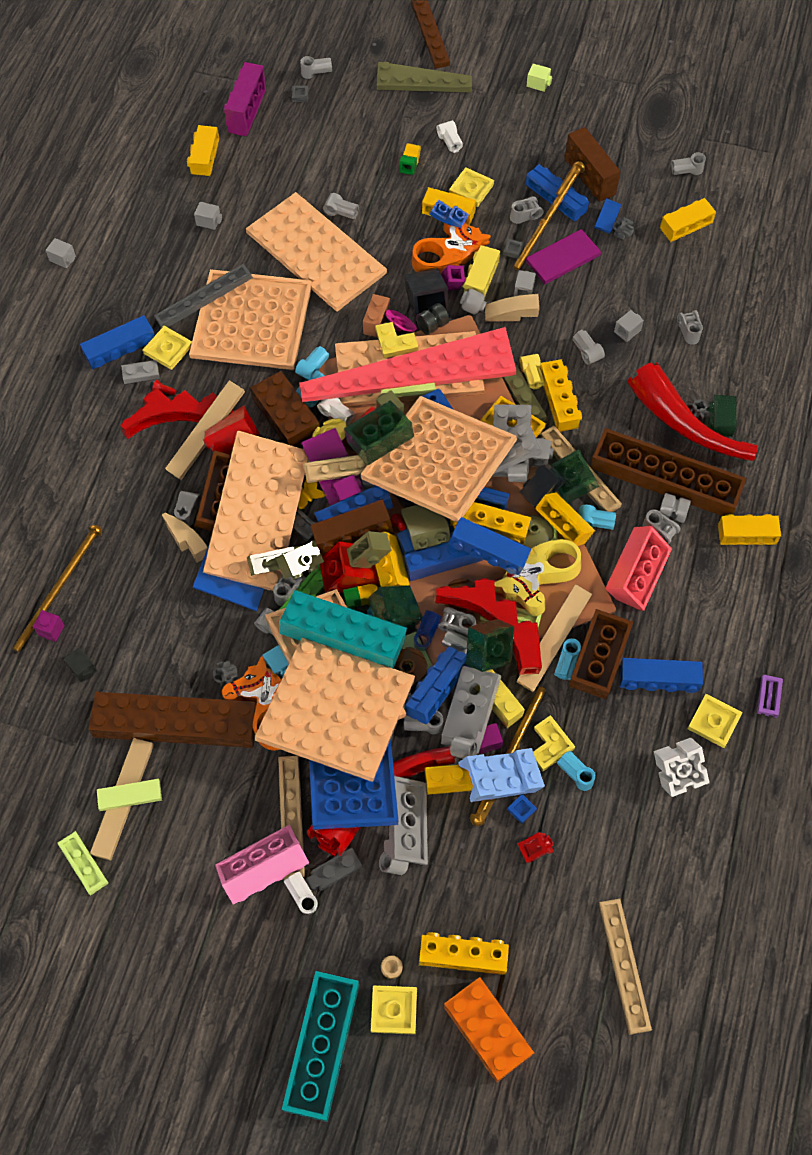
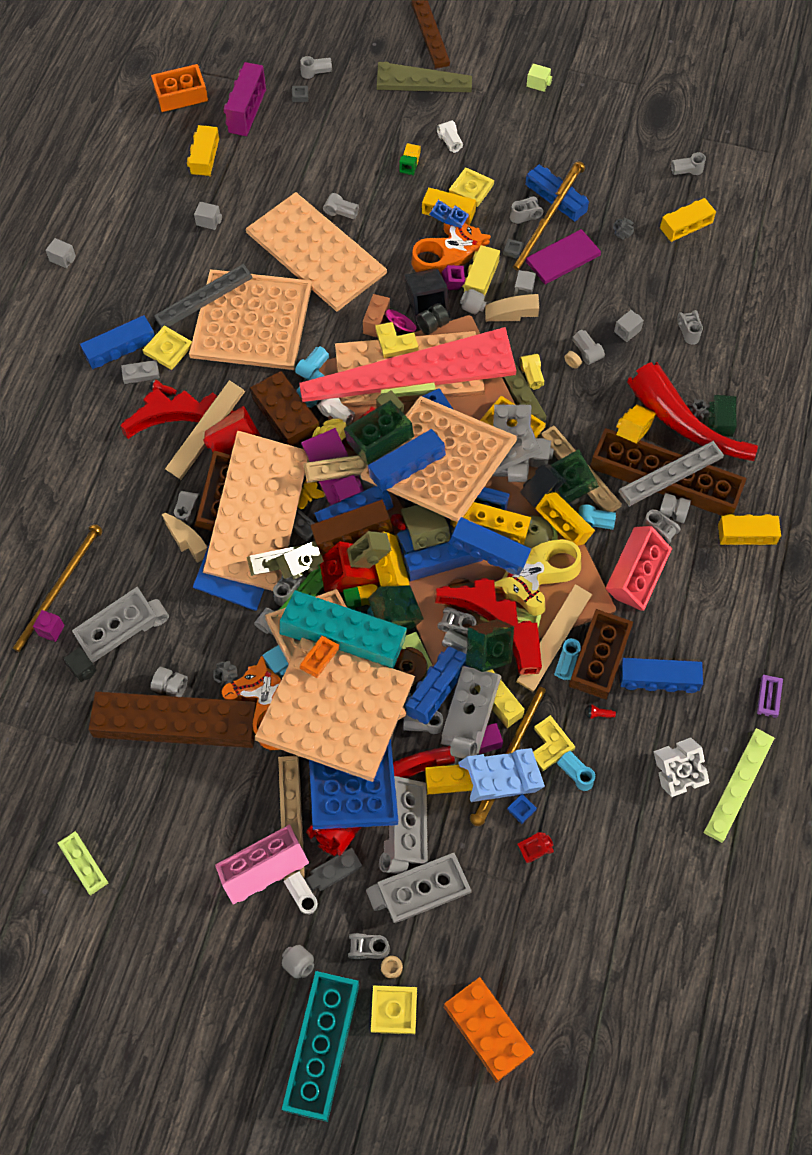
(115, 818): tan tile -> none
(129, 794): yellowish green tile -> none
(131, 611): none -> light grey hinge
(166, 682): none -> light grey wheel
(179, 87): none -> orange brick
(297, 961): none -> light grey head
(319, 656): none -> orange plate
(366, 946): none -> light grey piece
(405, 899): none -> light grey hinge
(407, 460): none -> blue brick
(427, 629): clear blue piece -> none
(464, 954): yellow brick -> none
(560, 395): yellow brick -> none
(573, 359): none -> tan tile
(592, 711): none -> red piece
(600, 171): reddish brown brick -> none
(607, 216): blue slope -> none
(625, 967): tan tile -> none
(635, 423): none -> yellow brick
(671, 473): none -> light grey tile
(715, 720): light yellow plate -> none
(738, 785): none -> yellowish green plate

